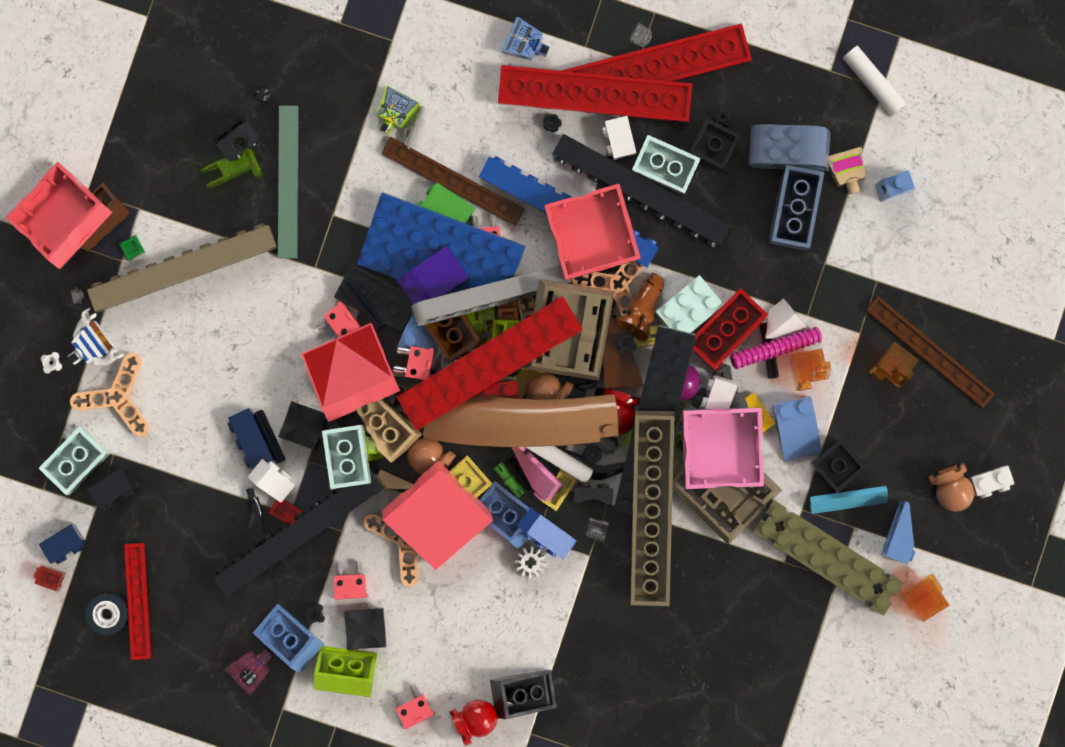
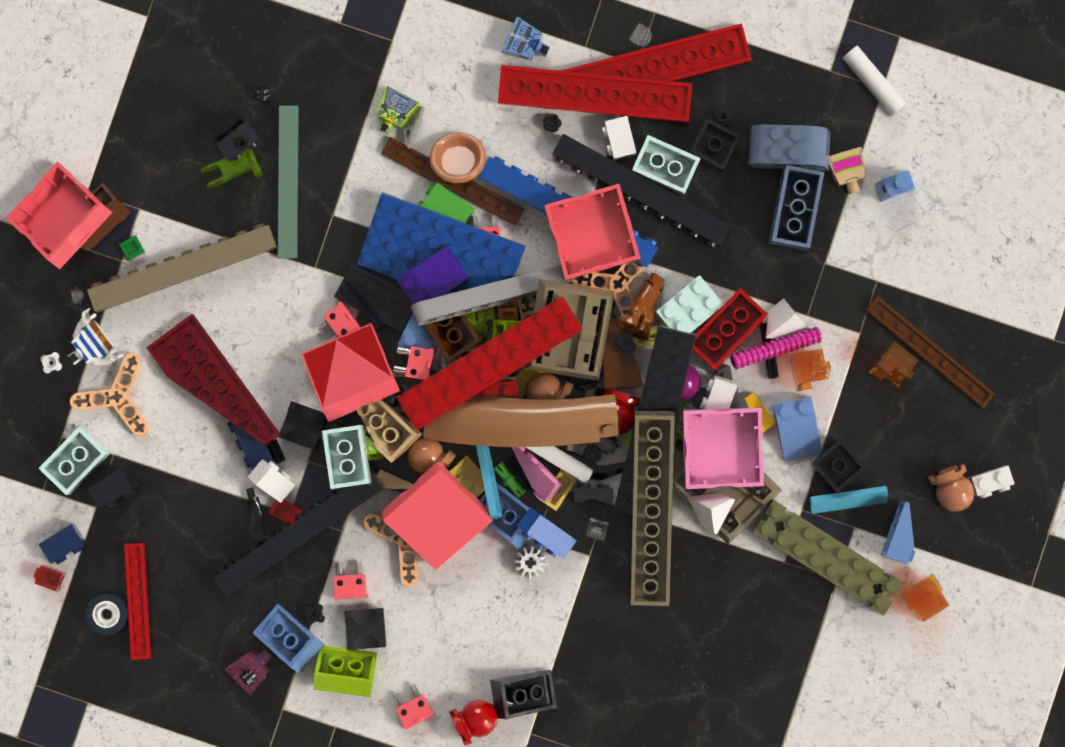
(199, 367): none -> dark red wing
(457, 157): none -> nougat piece
(489, 482): none -> medium azure tile
(711, 509): none -> white slope

